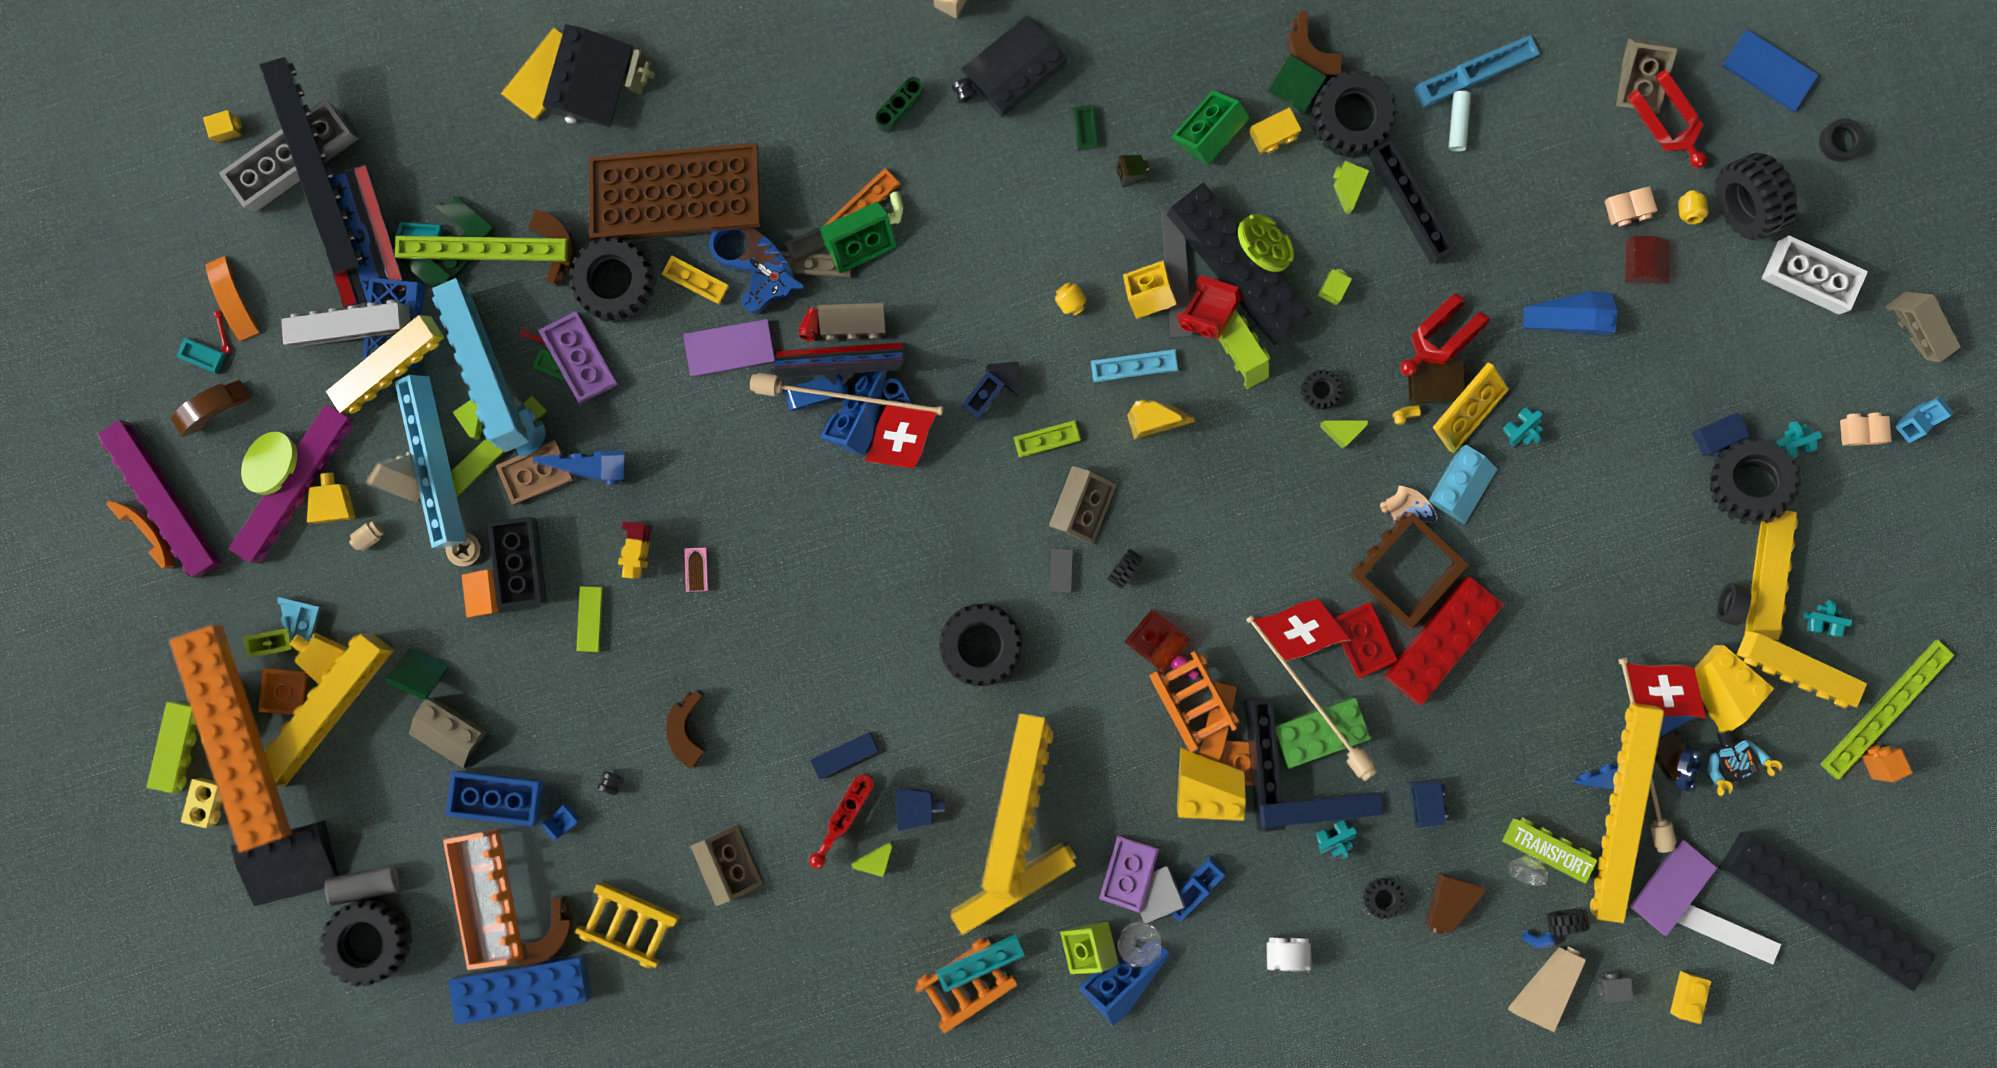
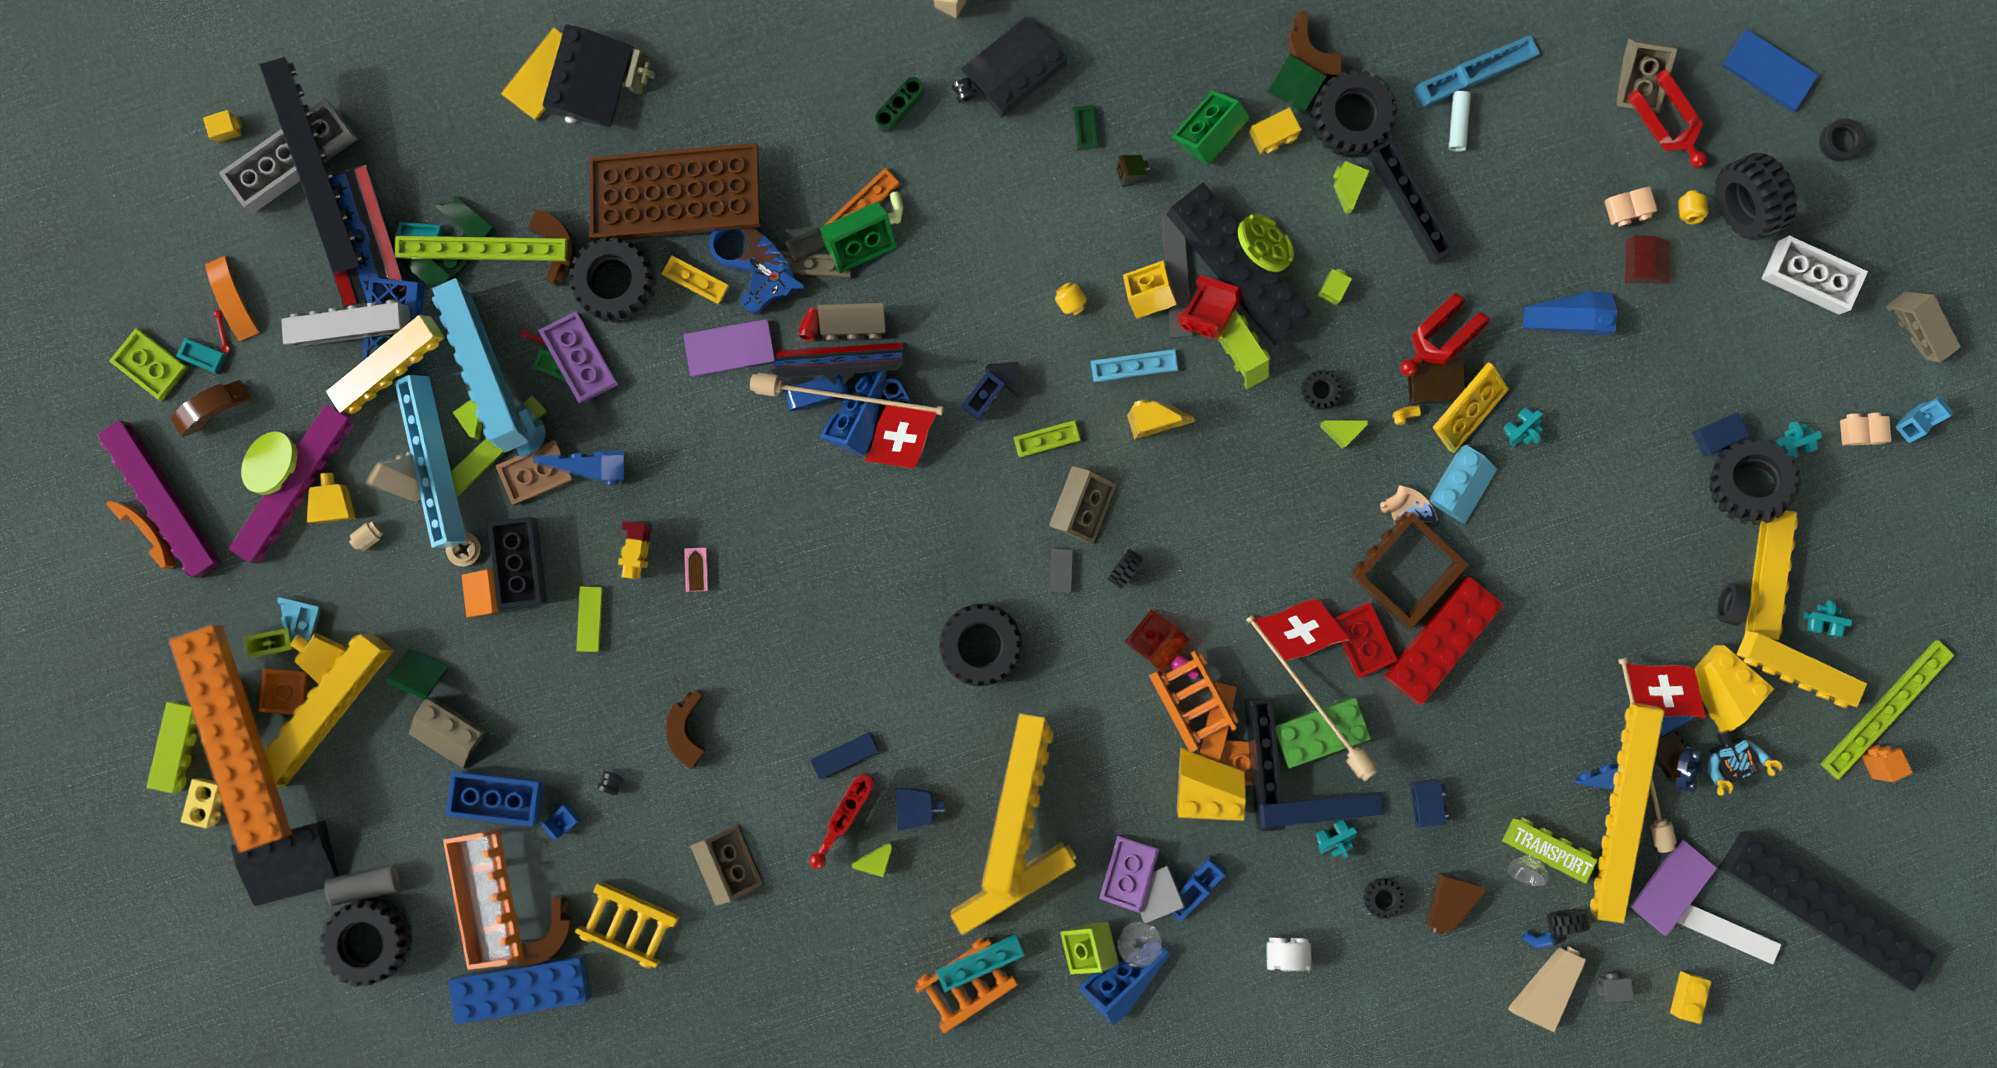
(149, 364): none -> lime tile

